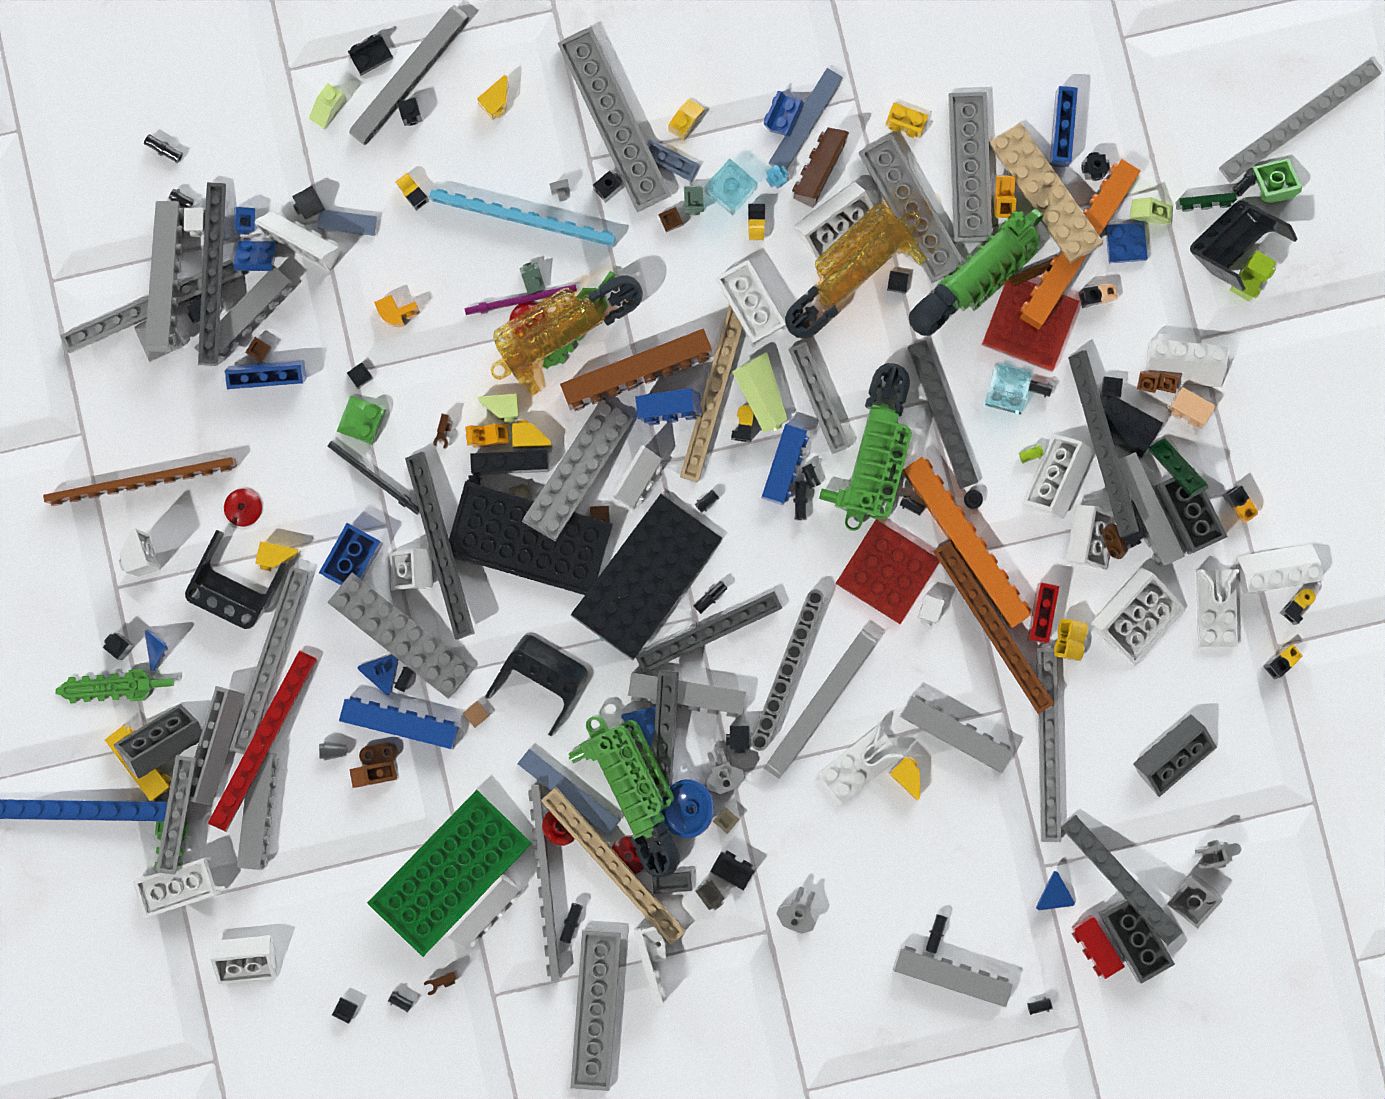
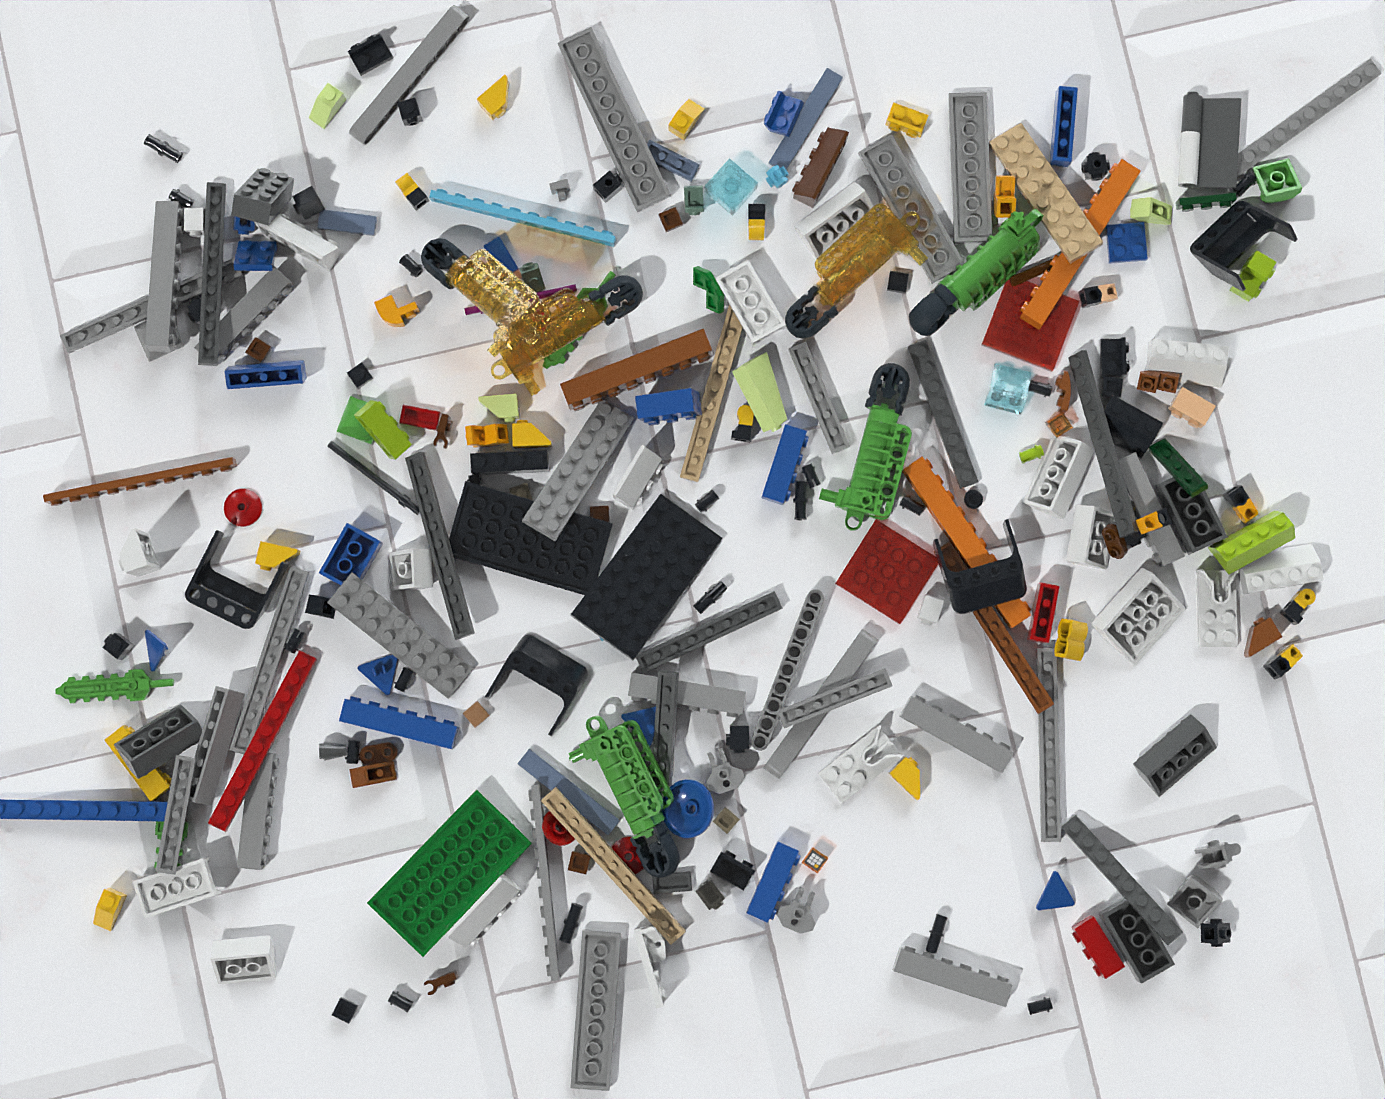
(108, 908): none -> yellow slope
(262, 196): none -> dark grey brick
(294, 641): none -> black pin
(318, 606): none -> black brick
(353, 752): none -> black pin
(383, 429): none -> lime brick
(414, 268): none -> black pin
(419, 417): none -> red tile
(489, 292): none -> clear yellow piece
(499, 251): none -> blue tile
(579, 862): none -> reddish brown plate
(714, 295): none -> green tile
(772, 882): none -> blue brick
(814, 860): none -> slope
(834, 698): none -> light grey plate
(985, 584): none -> black windscreen
(1058, 424): none -> clear orange slope
(1063, 386): none -> dark orange slope
(1113, 357): none -> black bracket
(1152, 522): none -> light orange leg
(1209, 142): none -> dark grey door
(1215, 932): none -> black brick
(1253, 541): none -> lime slope
(1261, 635): none -> dark orange slope

